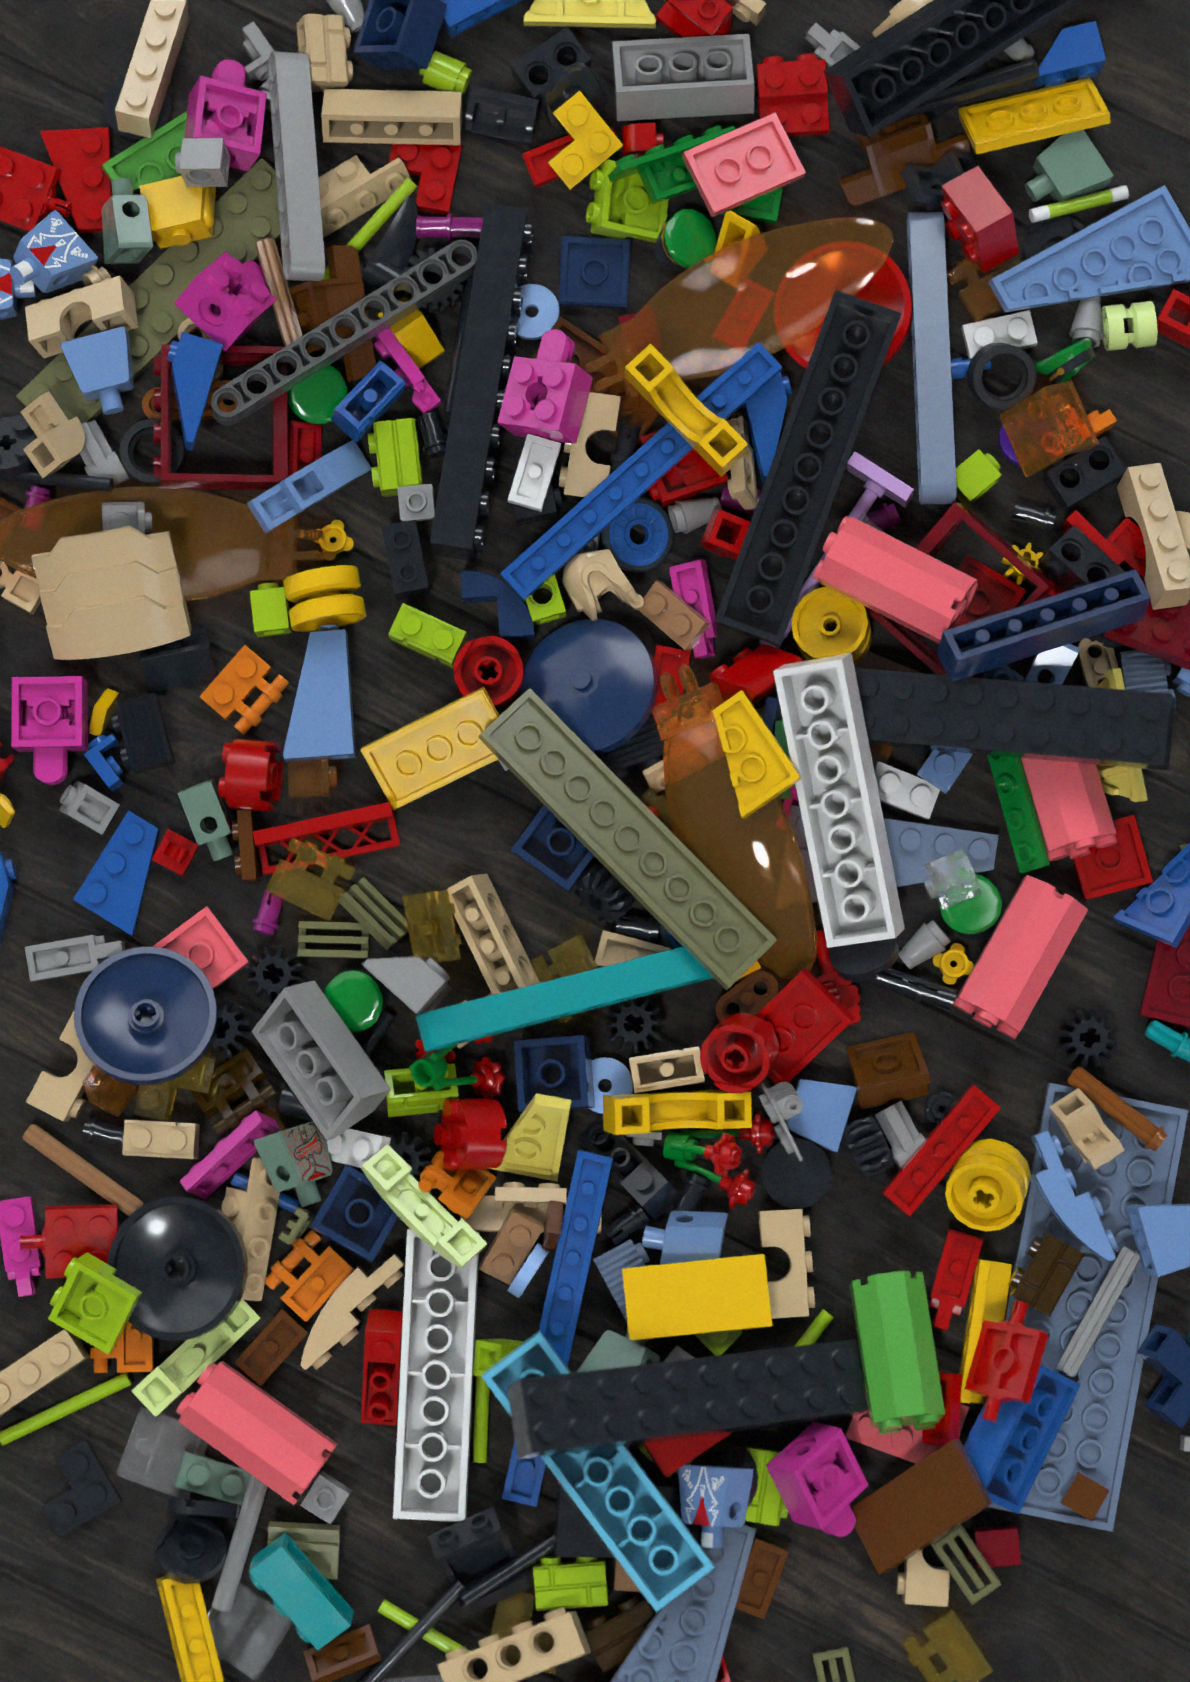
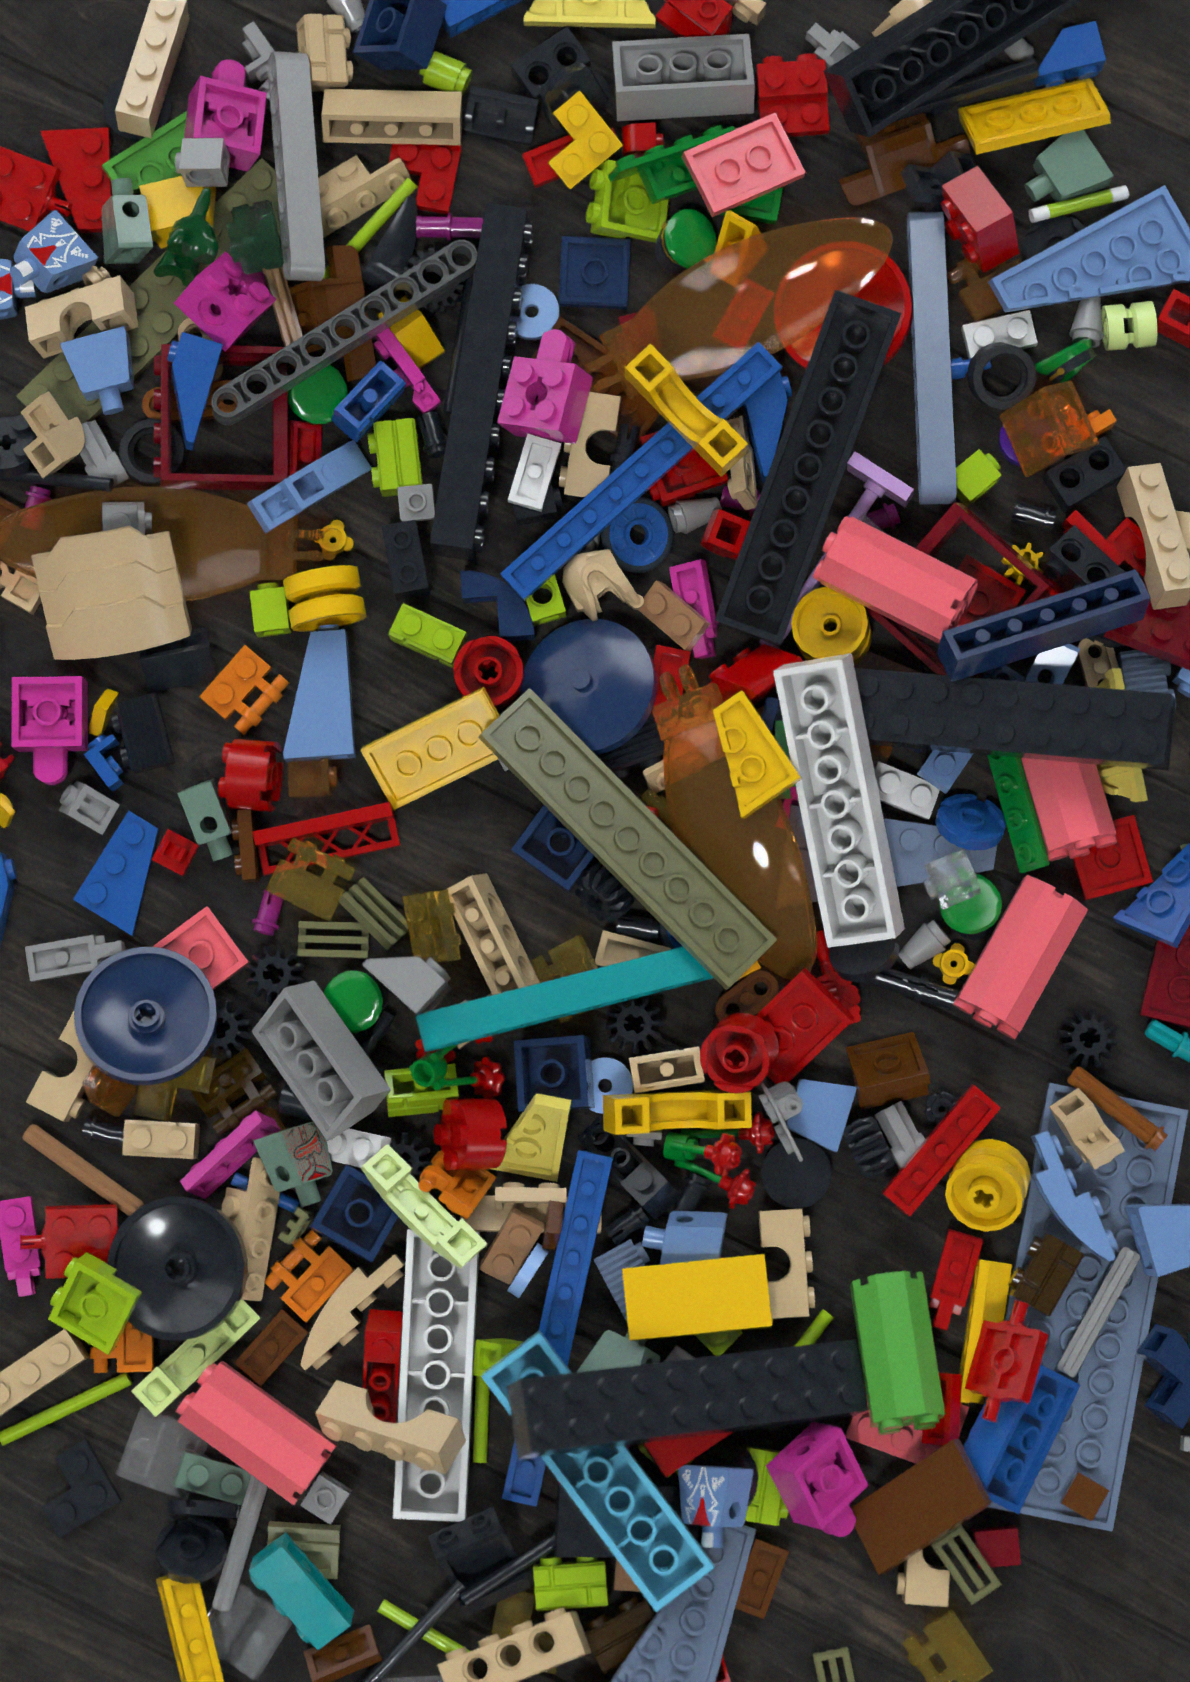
(189, 243): none -> dark green animal
(255, 237): none -> clear green brick
(427, 1440): none -> tan arch
(970, 822): none -> blue tile

